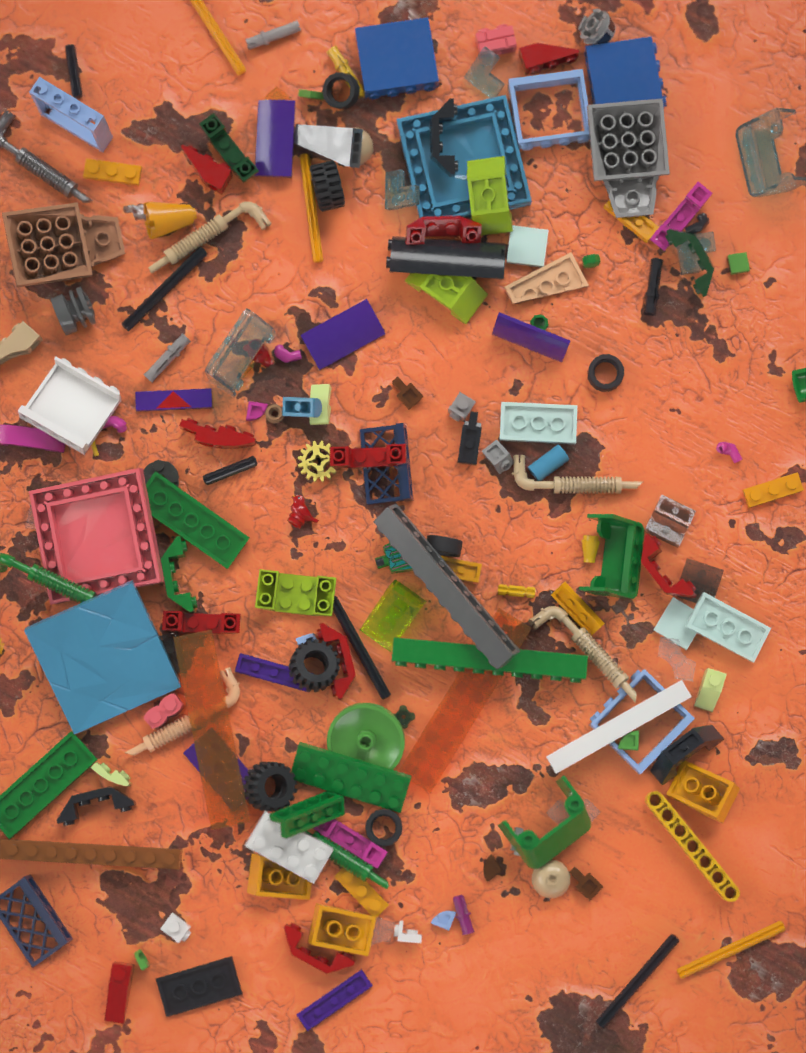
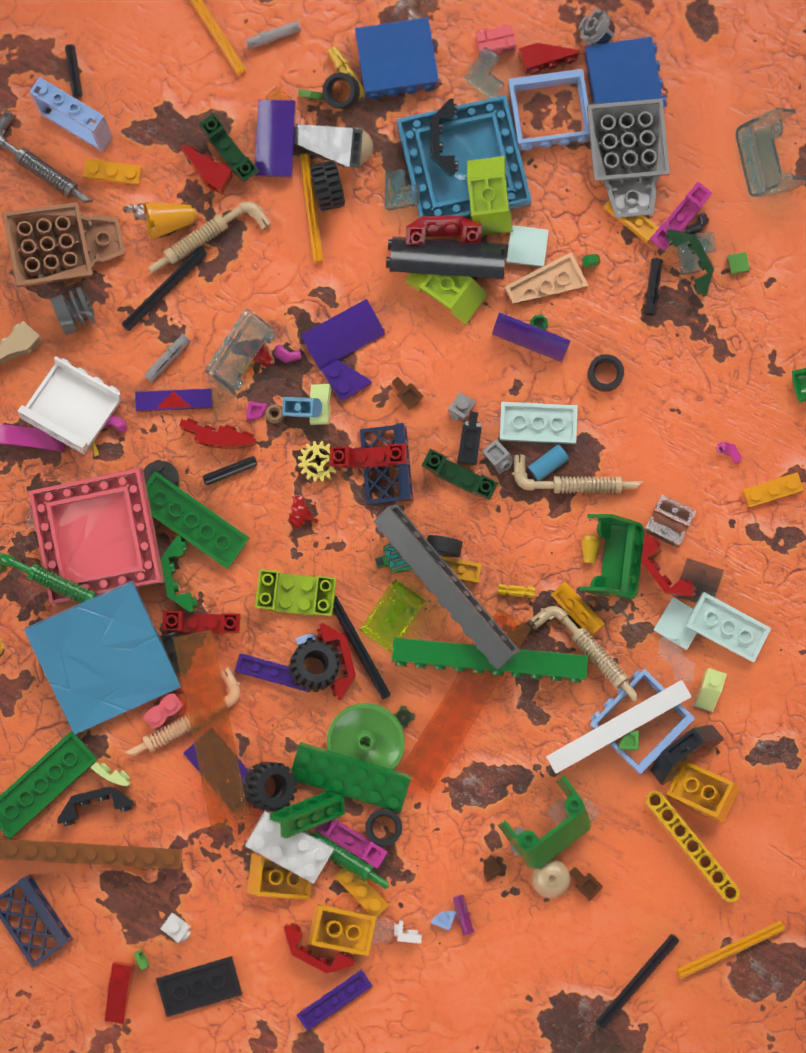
(344, 380): none -> dark purple wing
(459, 476): none -> dark green slope

